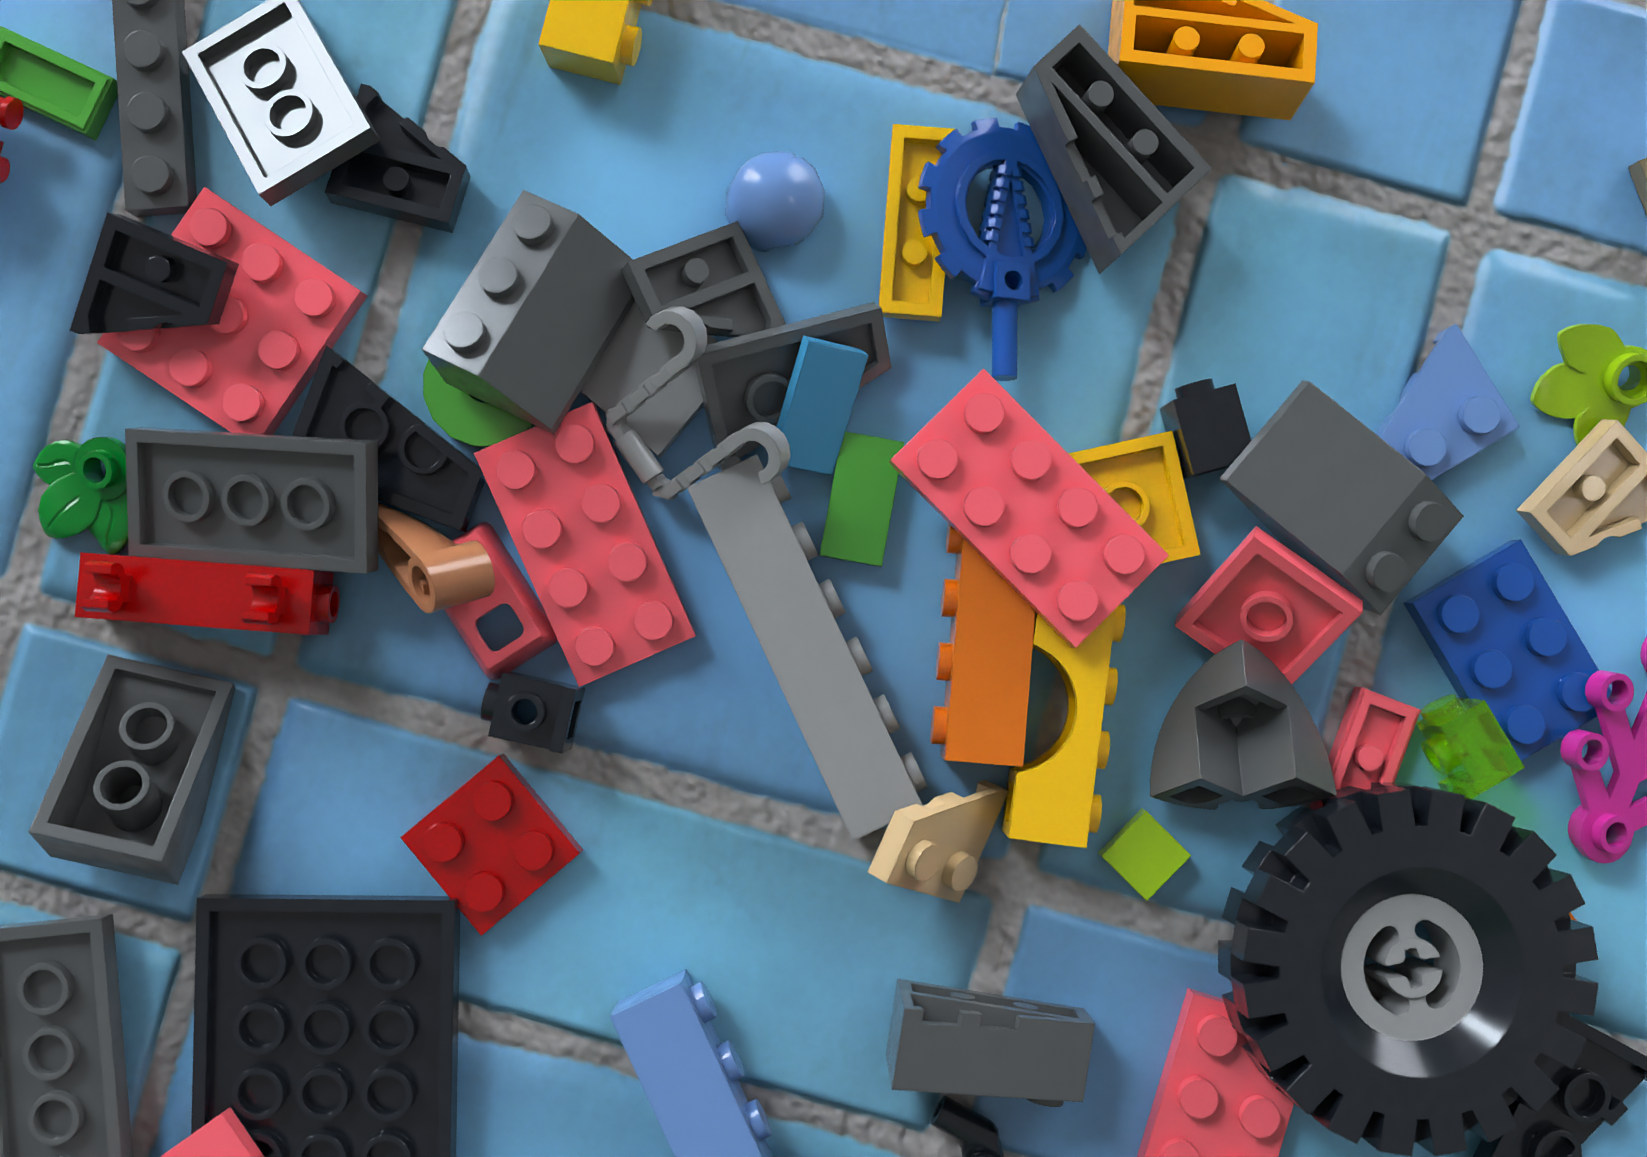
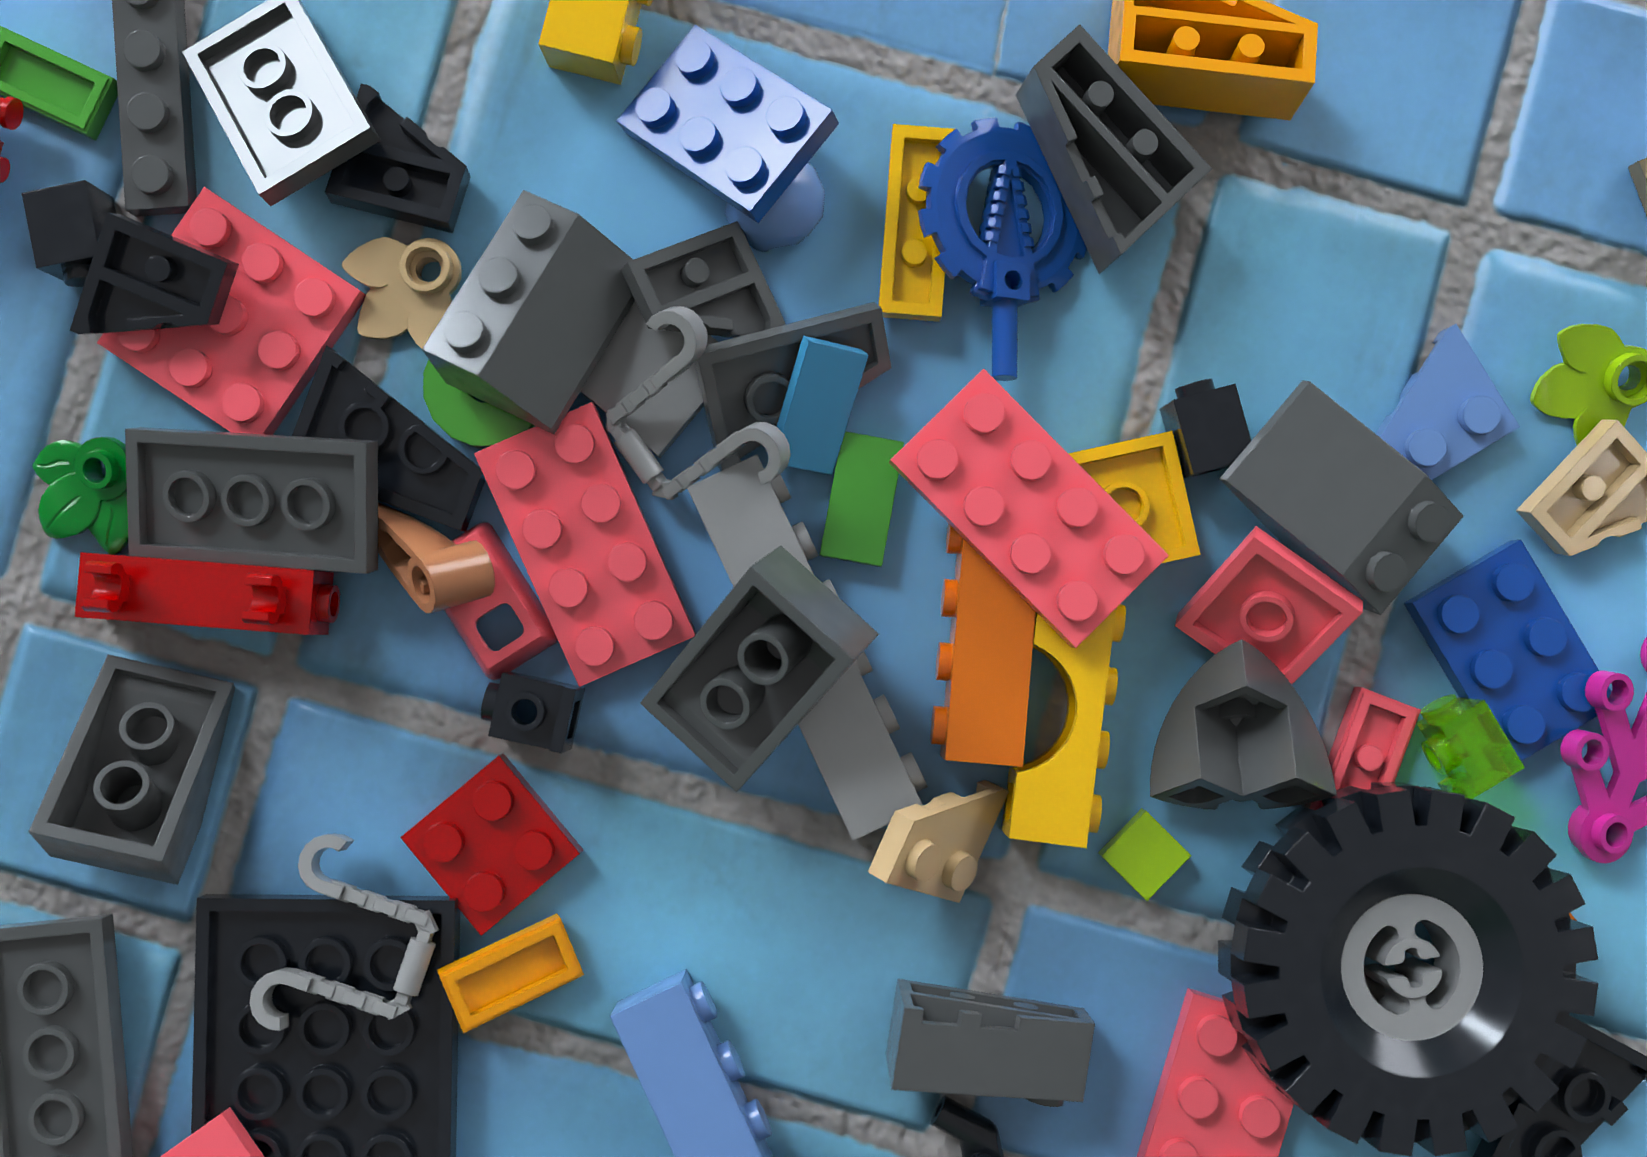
(66, 228): none -> black brick
(397, 293): none -> tan plate
(412, 968): none -> light grey piece
(510, 972): none -> light orange tile
(728, 123): none -> plate
(758, 666): none -> dark grey slope

